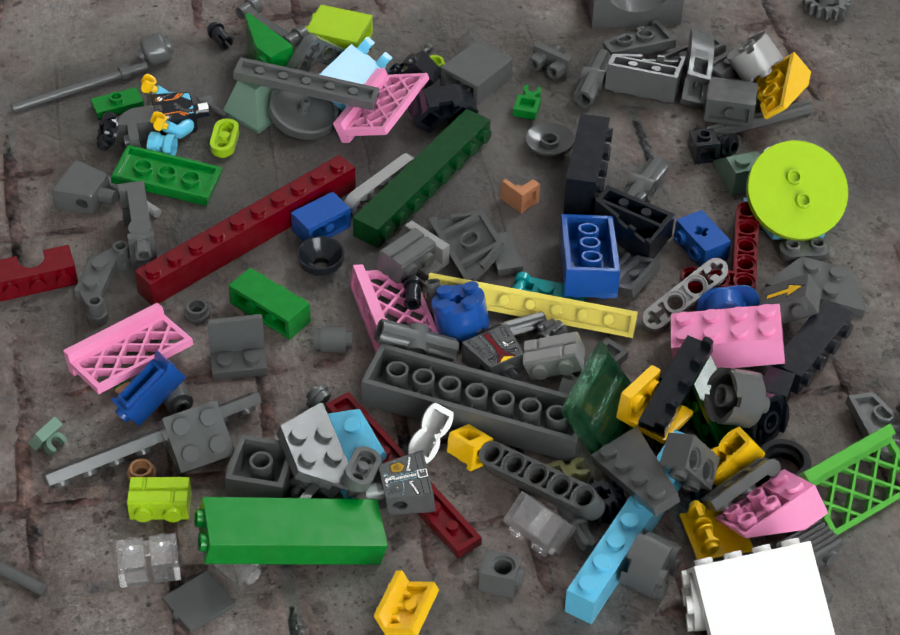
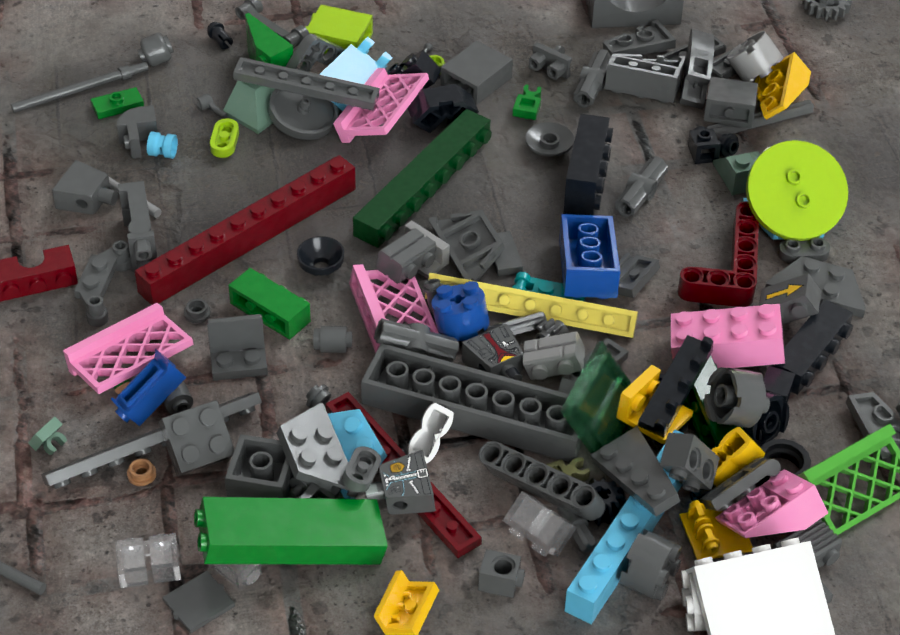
(107, 131): black gear -> none
(159, 498): lime brick -> none
(168, 174): green tile -> none
(173, 111): torso -> none
(321, 217): blue brick -> none
(365, 192): light grey beam -> none
(413, 287): black pin -> none
(465, 445): yellow brick -> none
(520, 197): nougat panel -> none
(637, 224): black wedge -> none
(681, 291): light grey beam -> none
(701, 238): blue brick -> none
(728, 298): blue piece -> none

